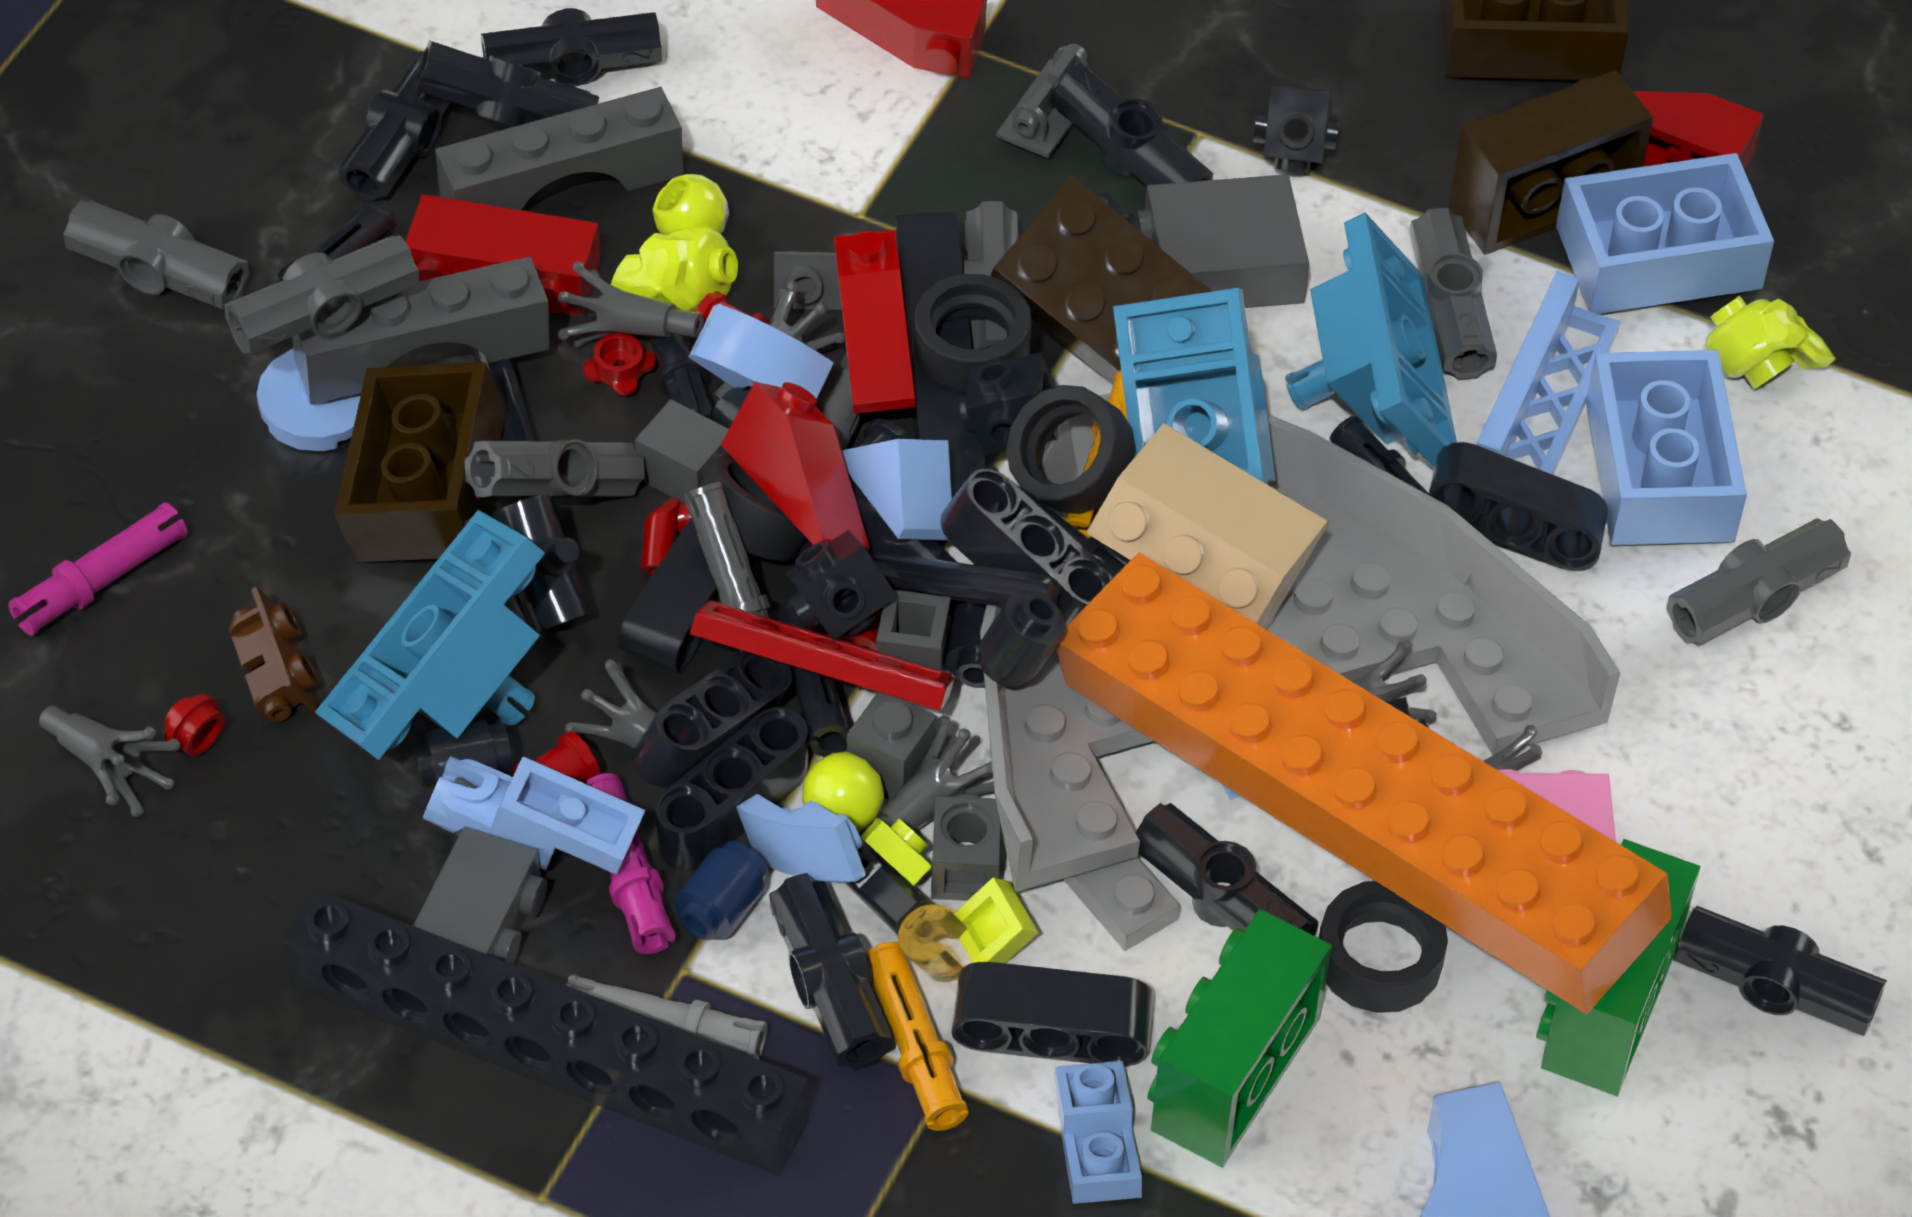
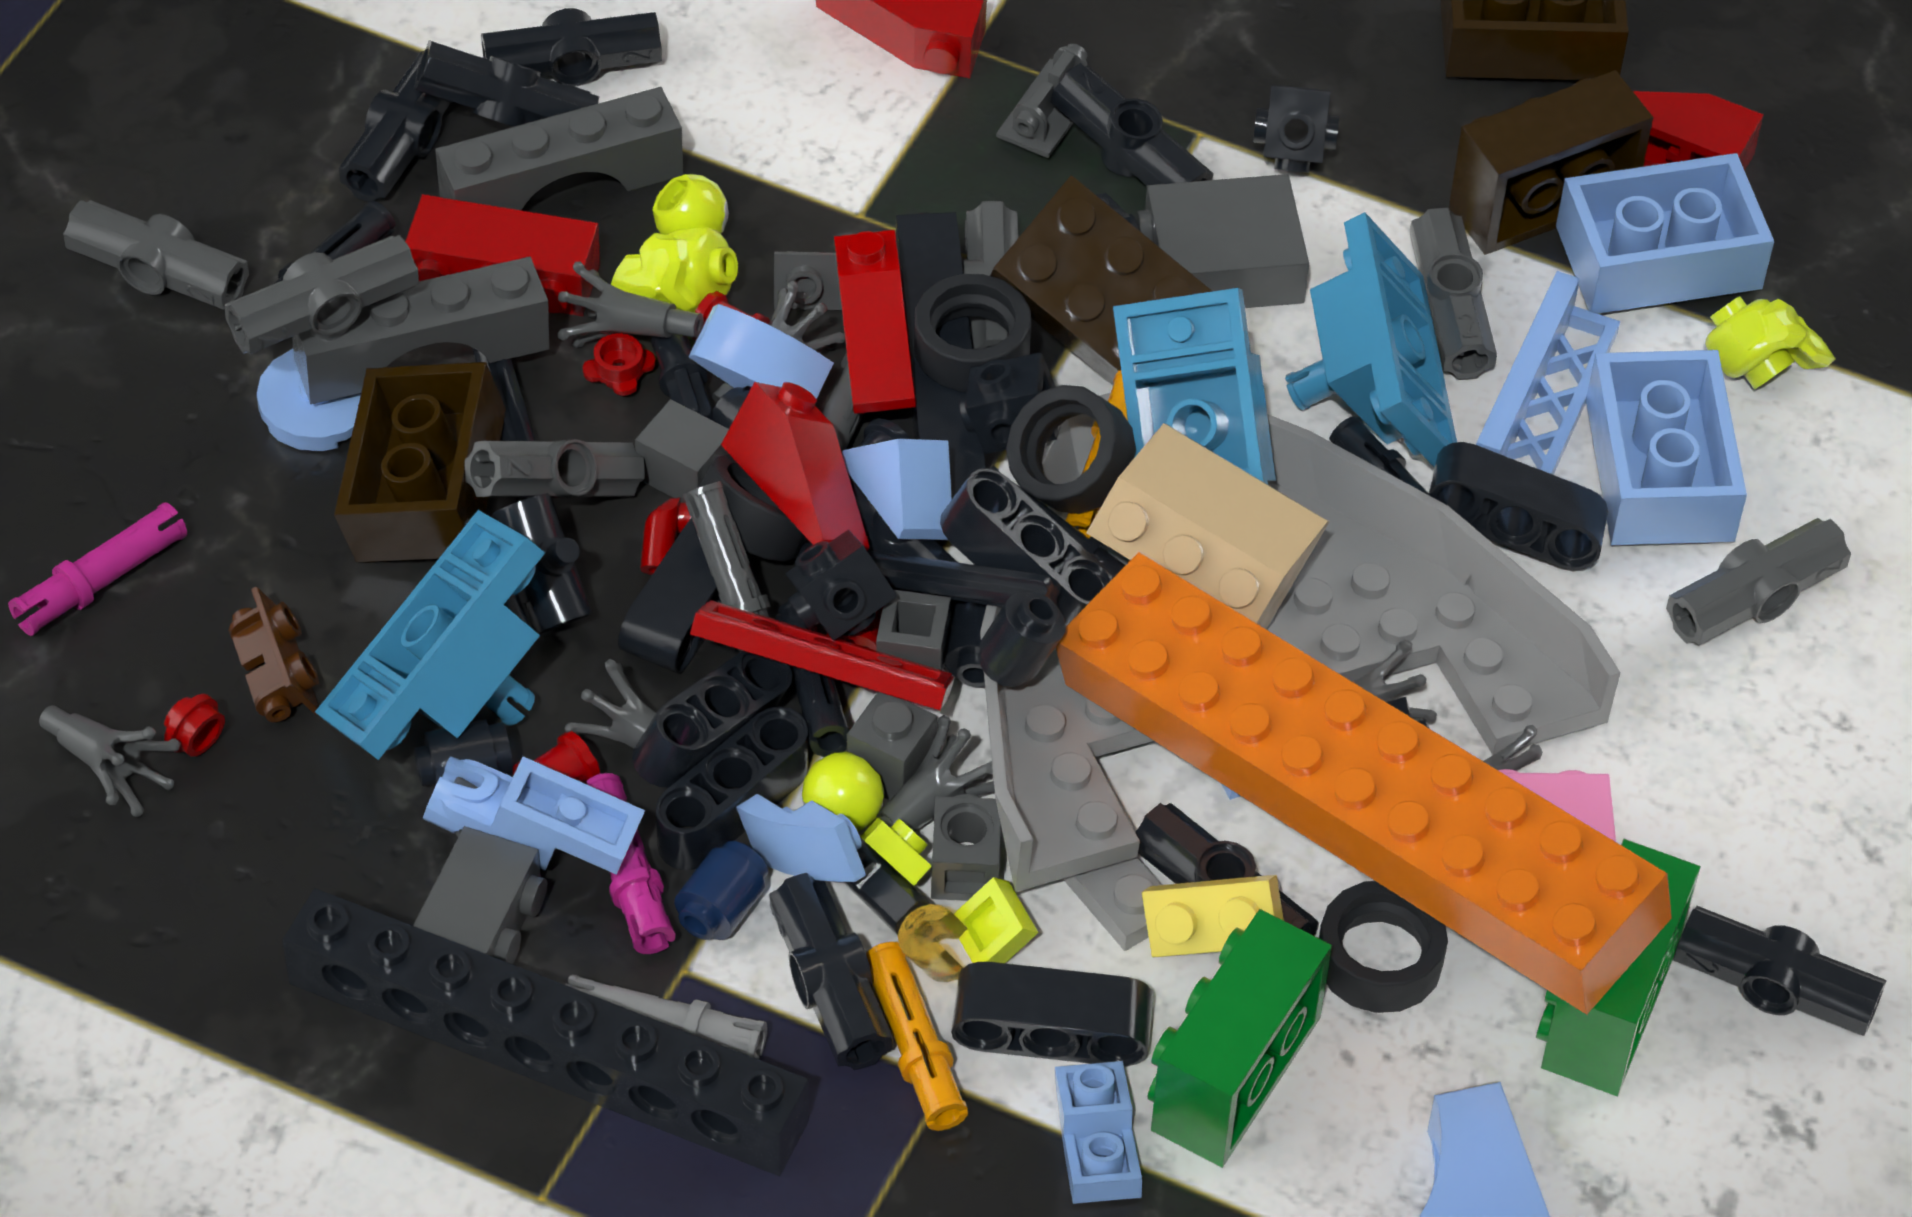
(1204, 913): none -> light yellow plate

